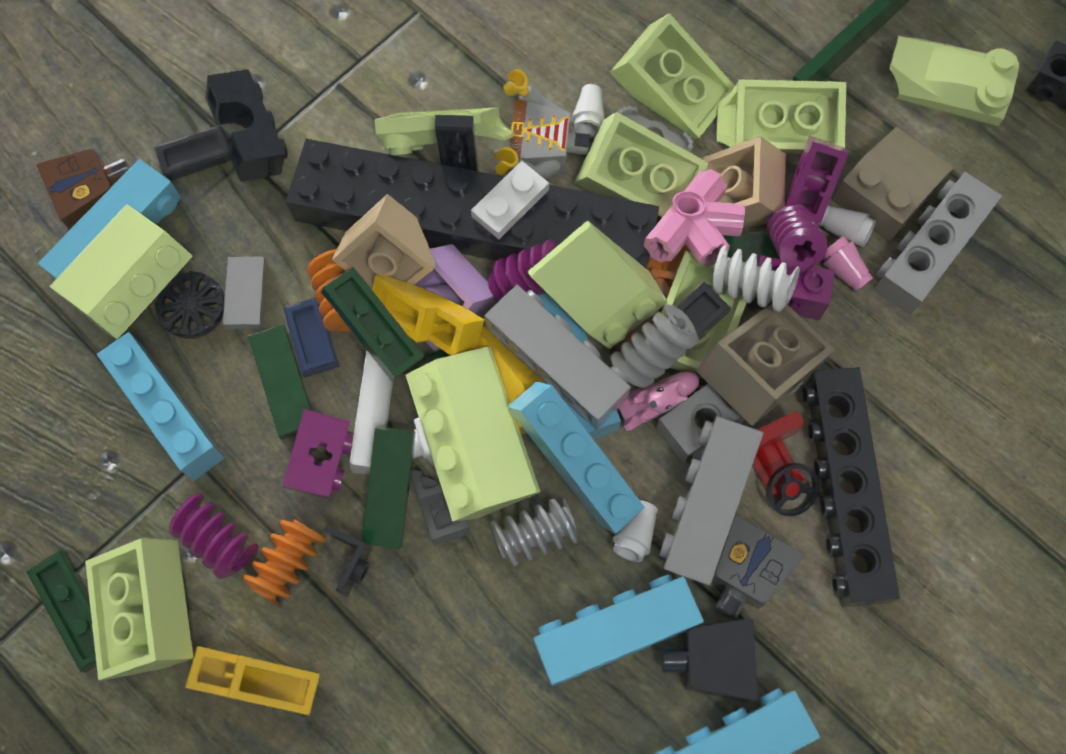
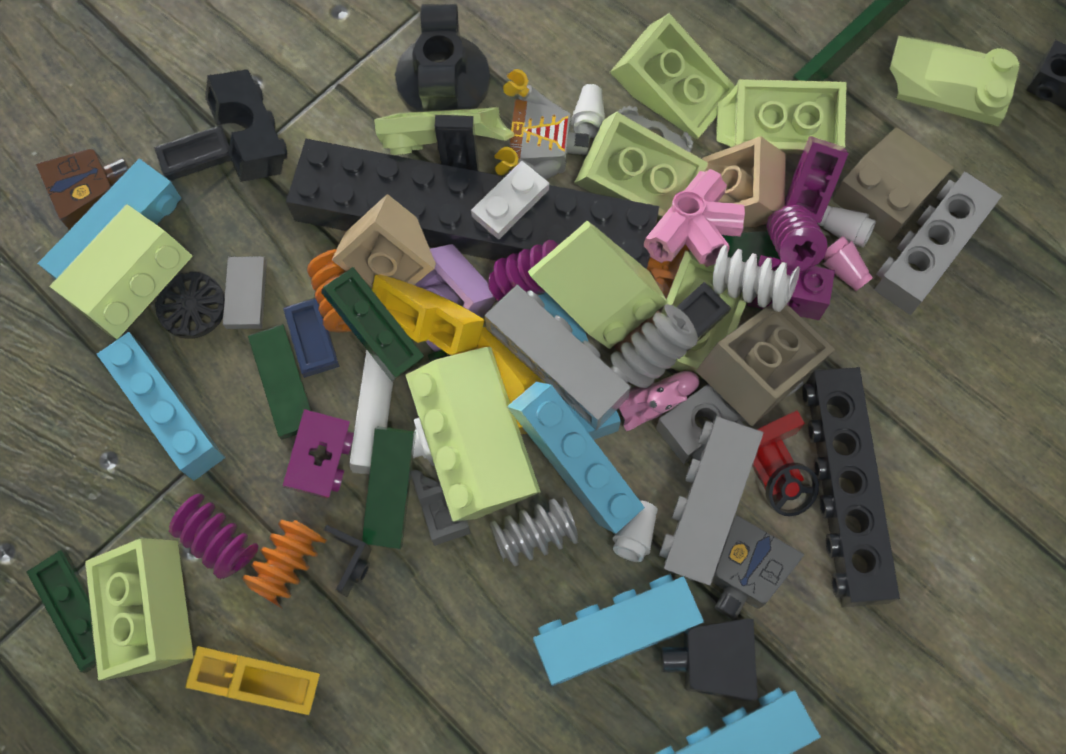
(445, 85): none -> black piece

